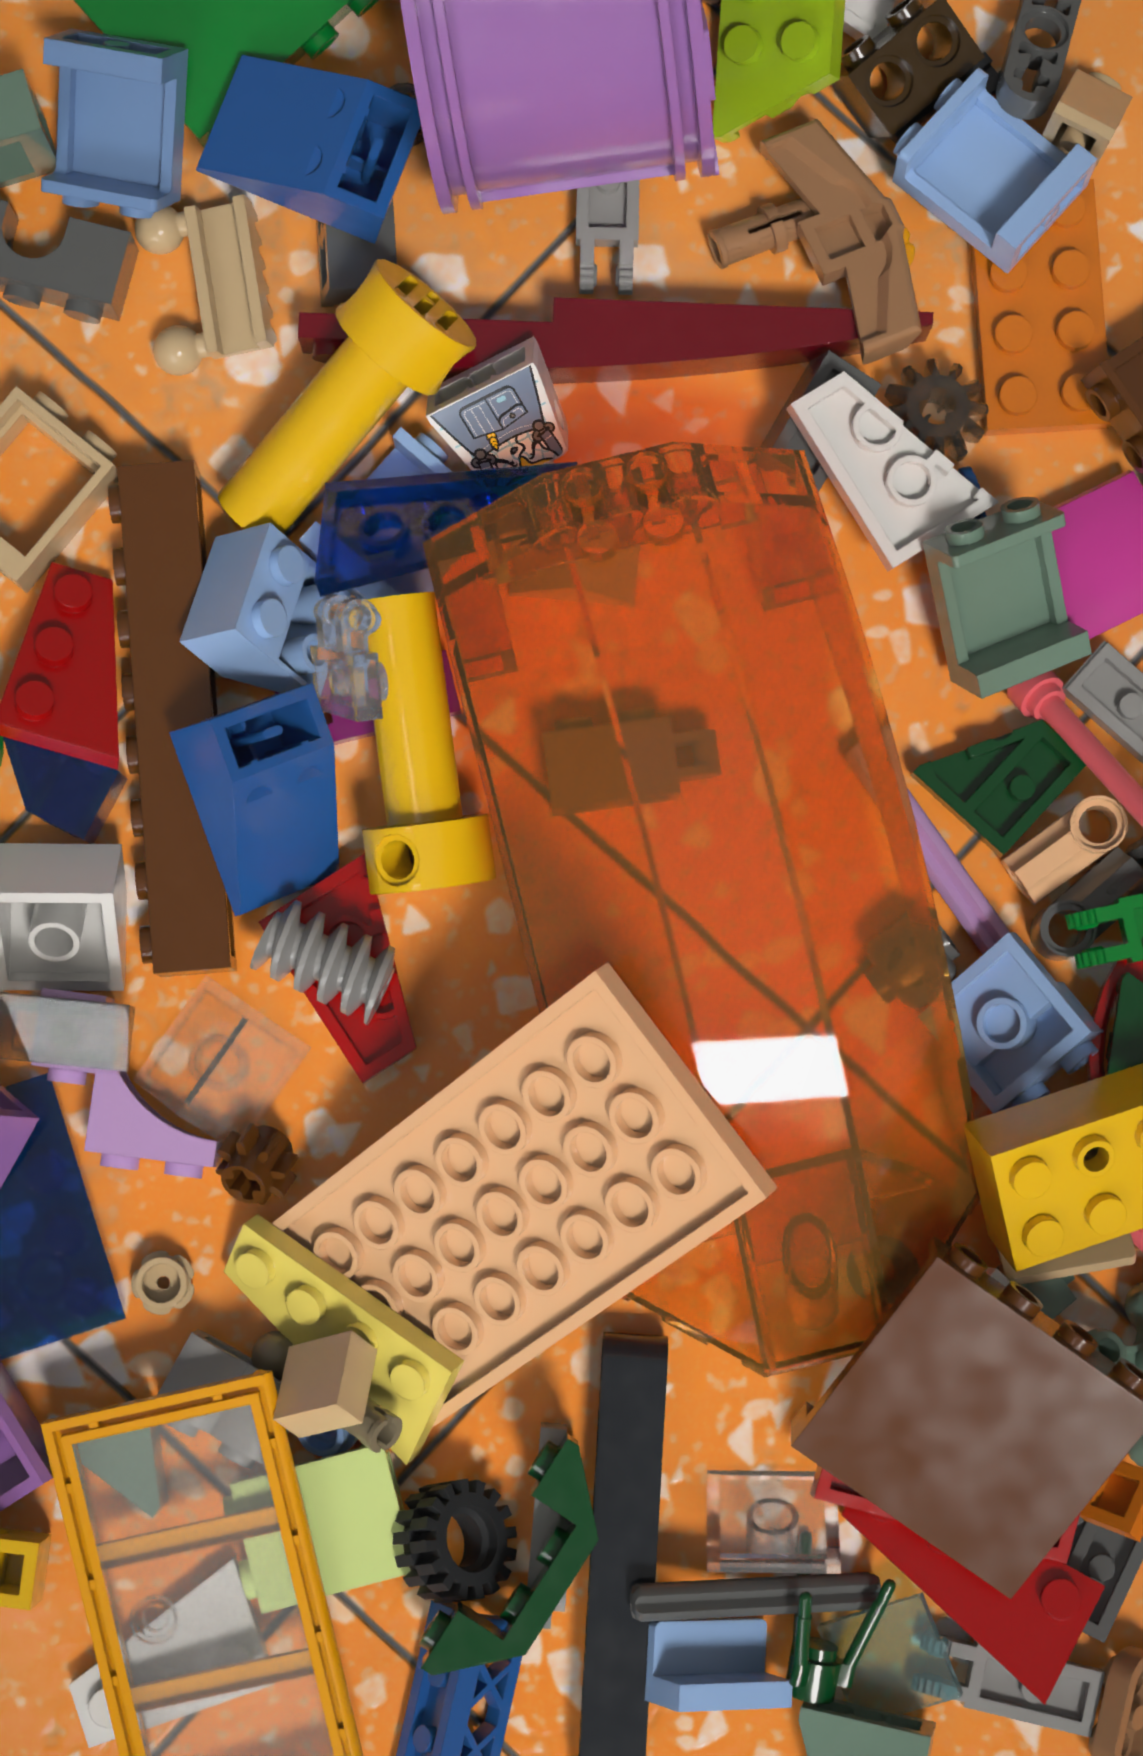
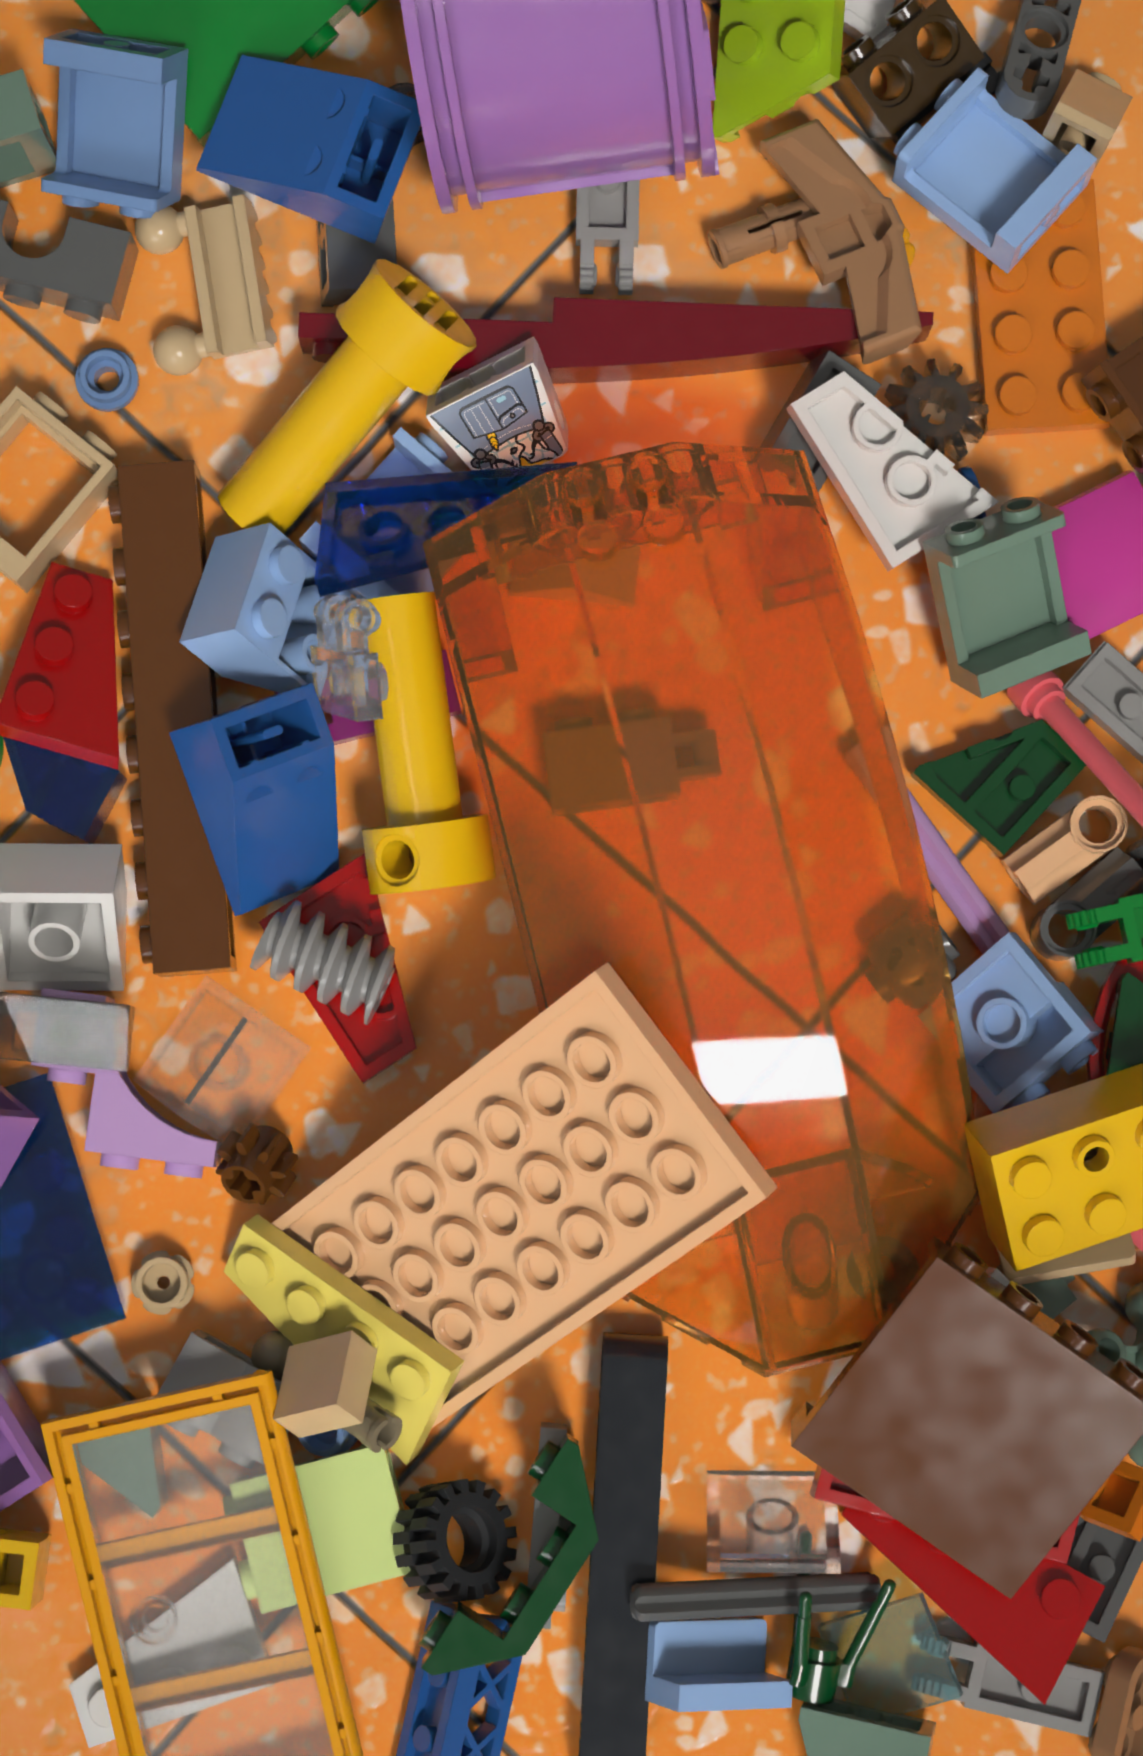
(95, 365): none -> medium blue plate

